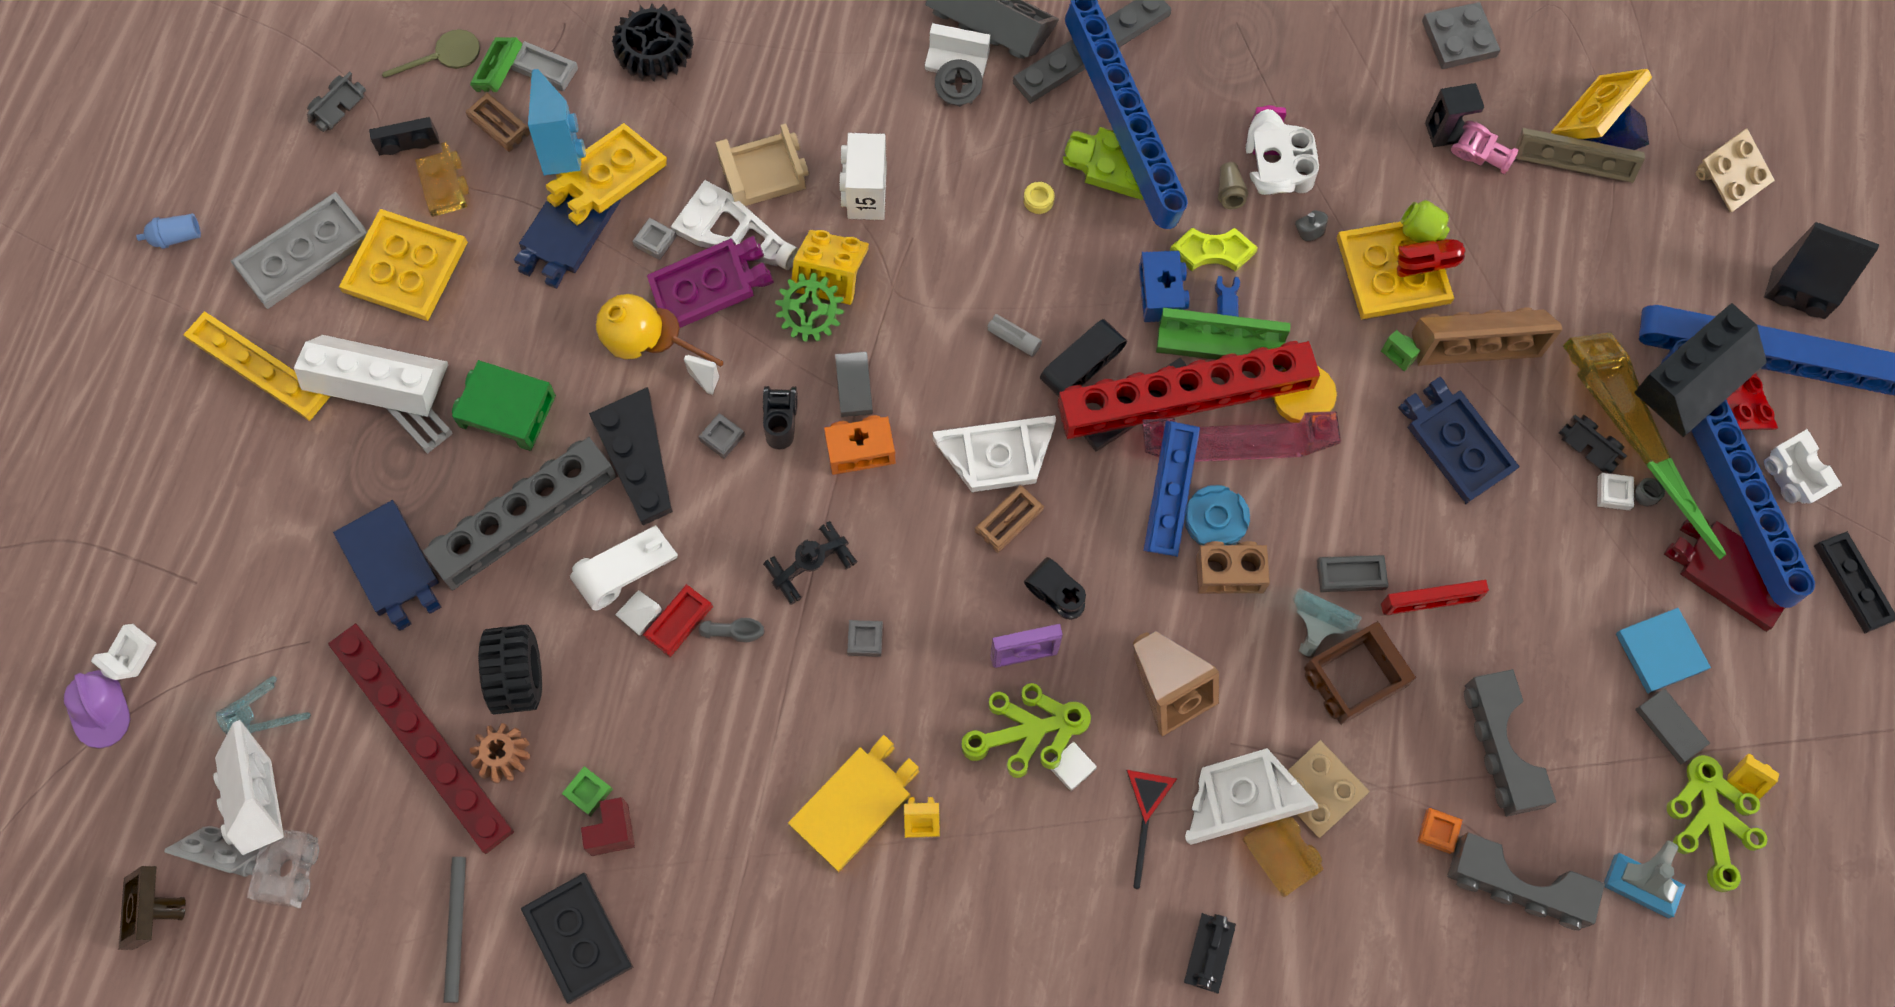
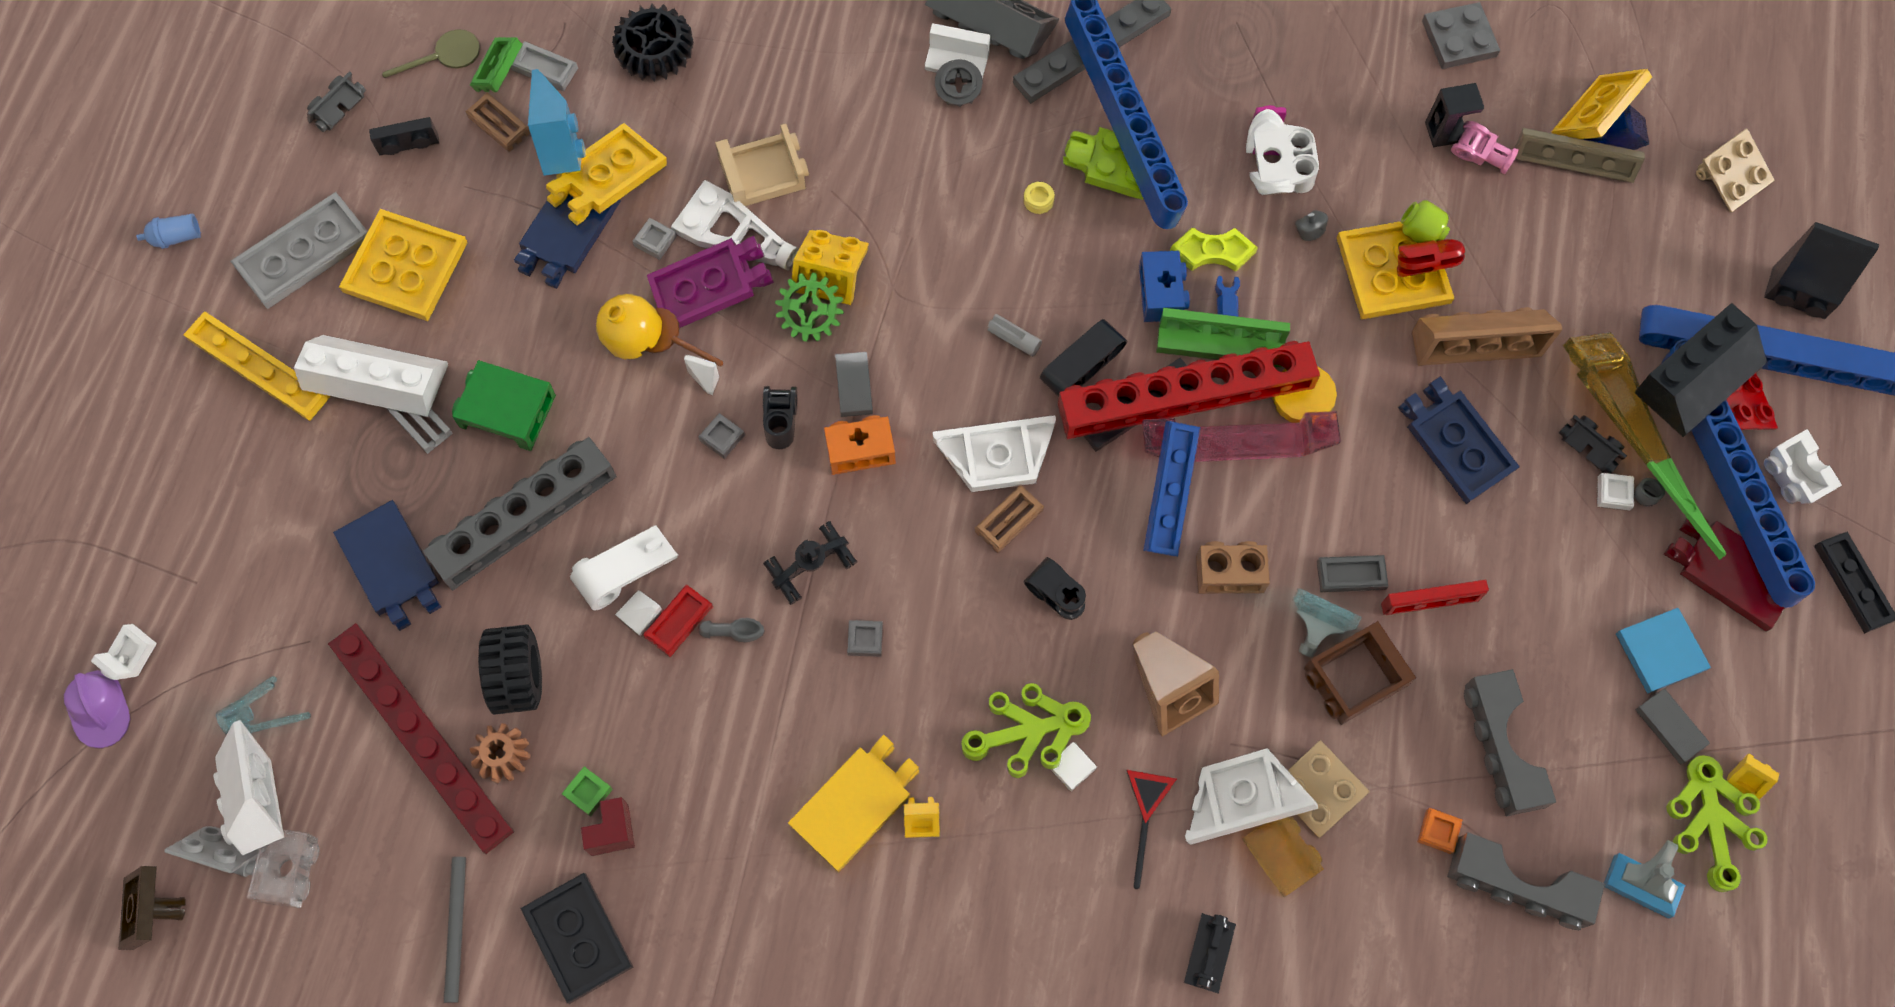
(441, 181): clear yellow bracket -> none
(634, 448): black wing -> none
(864, 176): white brick -> none
(1026, 645): medium lavender tile -> none
(1217, 516): dark azure tile -> none
(1232, 189): dark tan cone -> none
(1400, 350): bright green plate -> none

